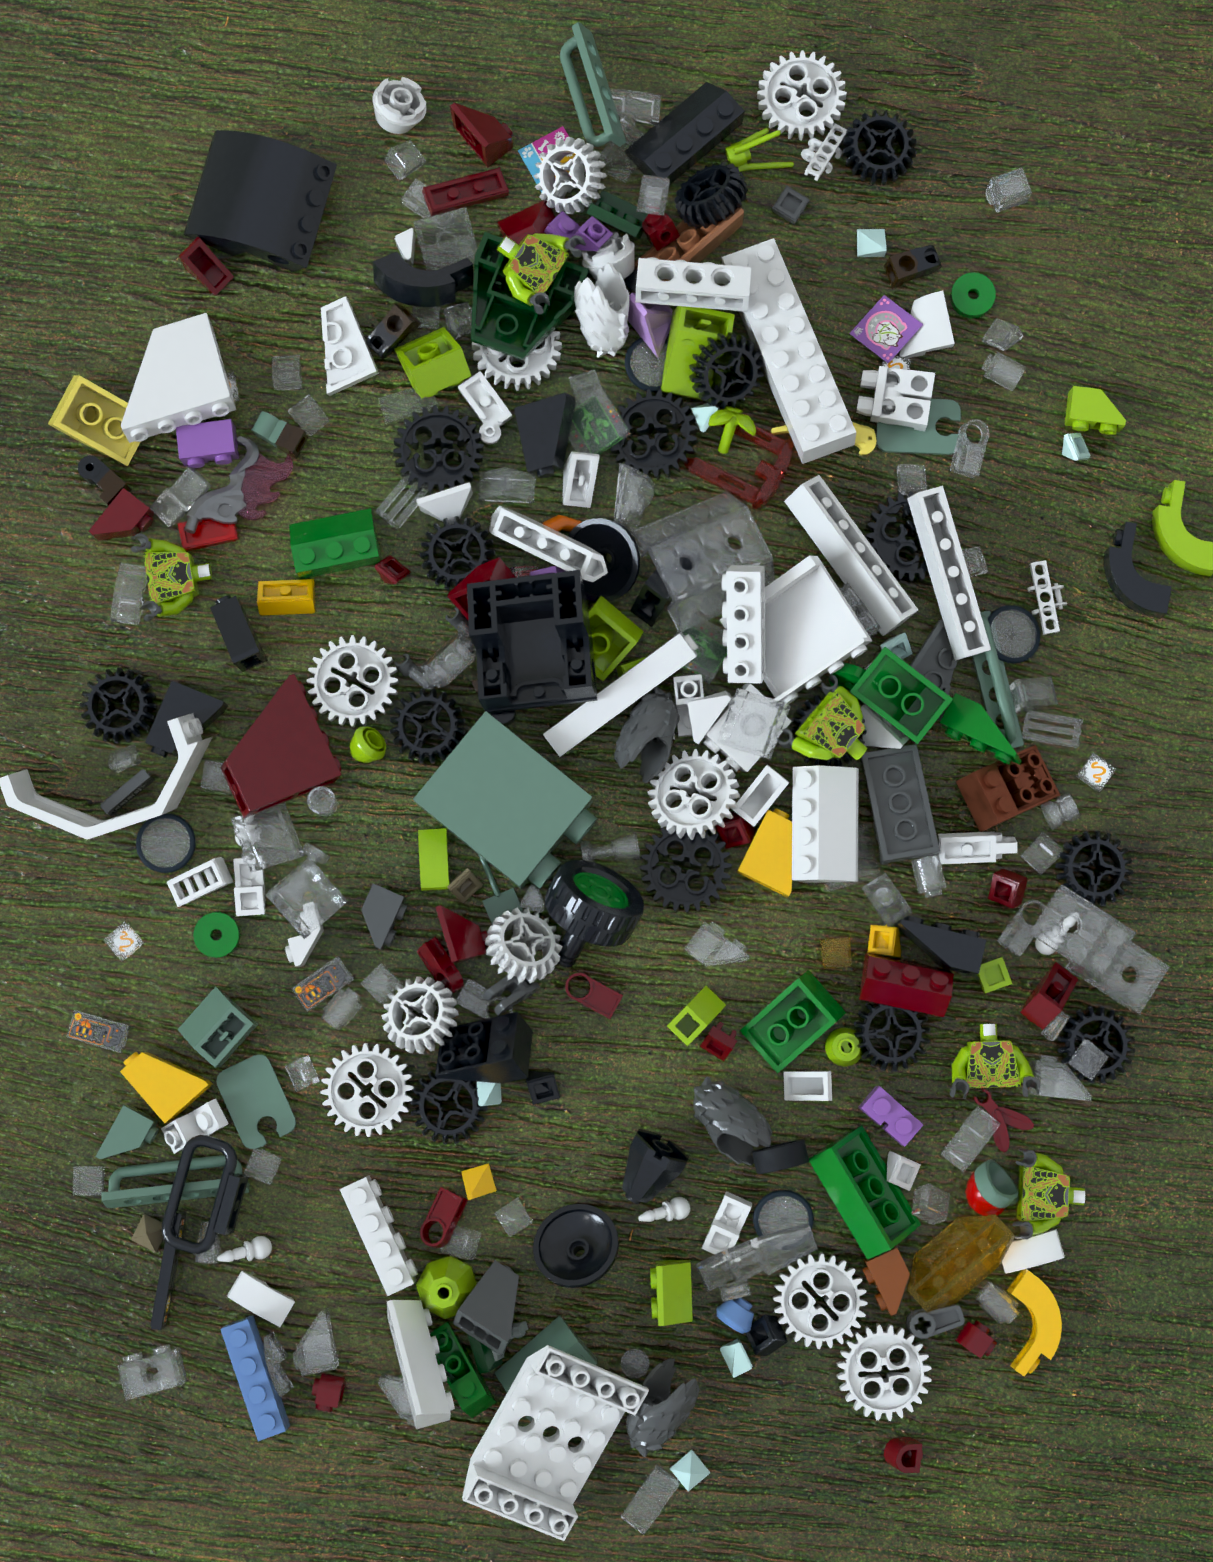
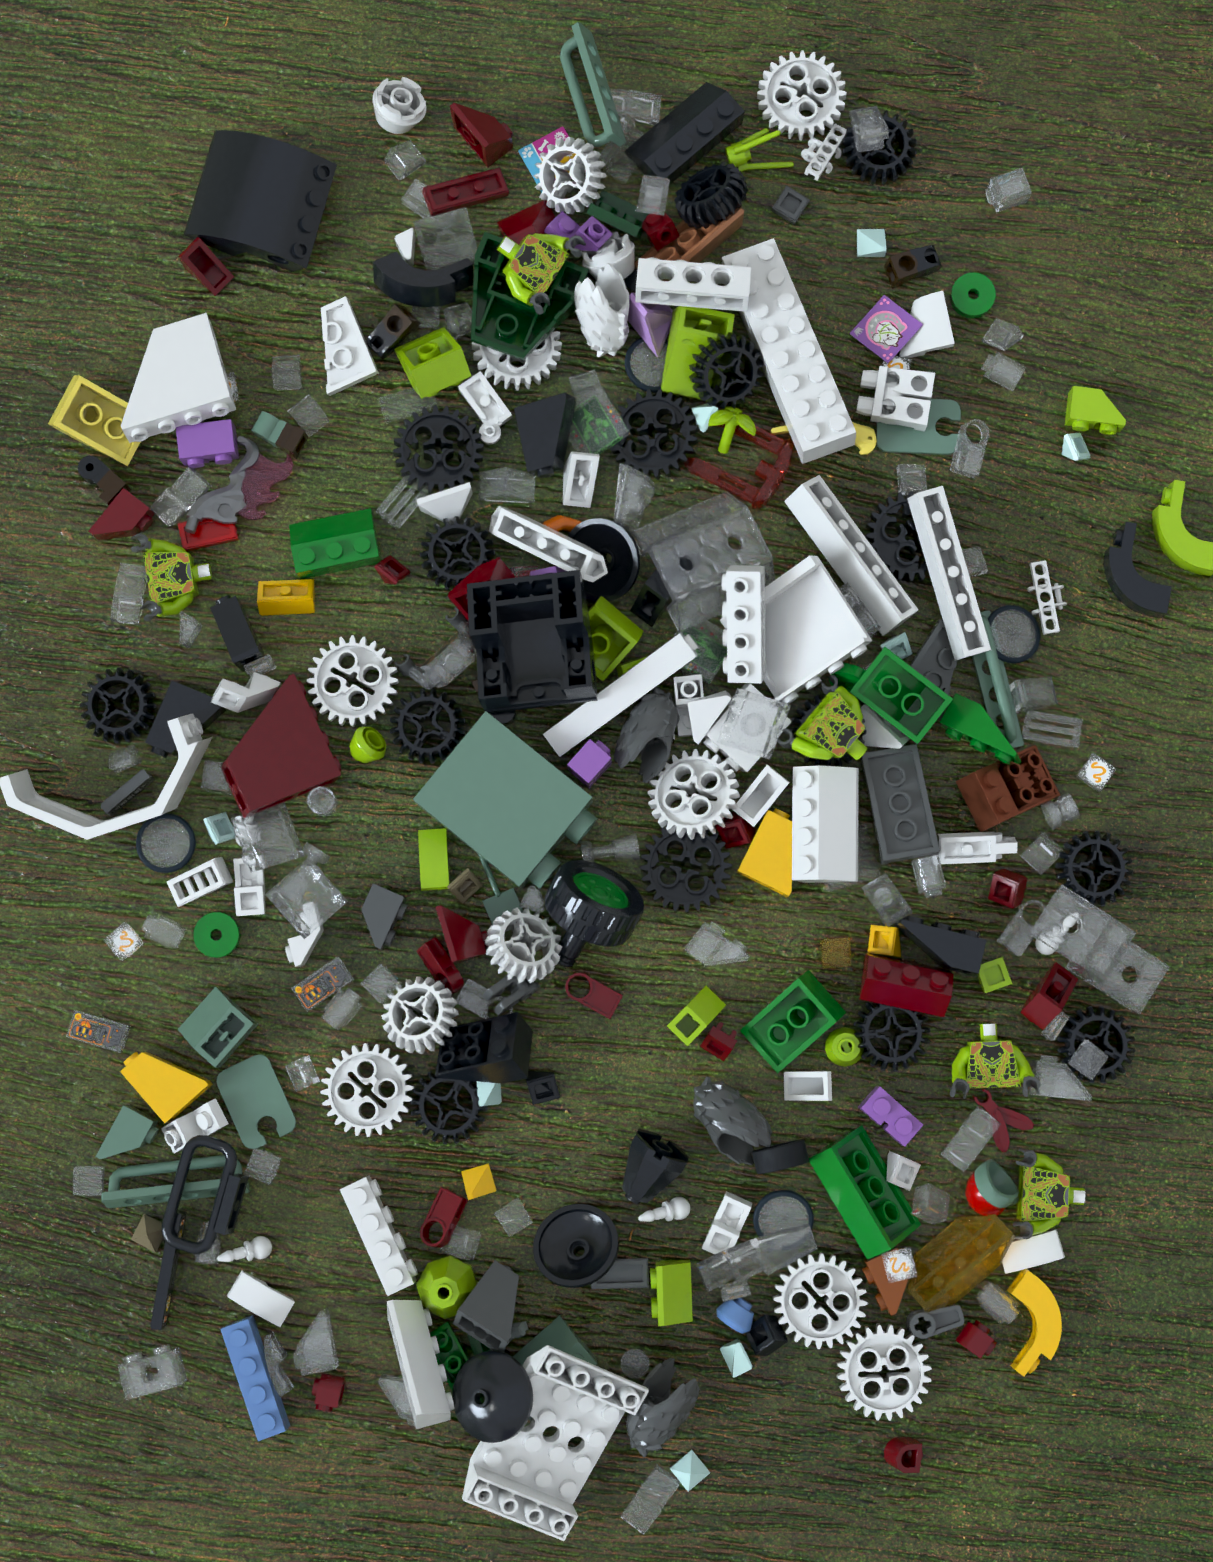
(163, 930): none -> clear brick
(188, 629): none -> clear slope
(219, 828): none -> light aqua slope
(238, 698): none -> white slope
(262, 665): none -> clear tile
(506, 1395): none -> black dish
(590, 762): none -> medium lavender piece
(625, 1274): none -> dark grey tile
(868, 128): none -> clear slope
(899, 1265): none -> clear tile

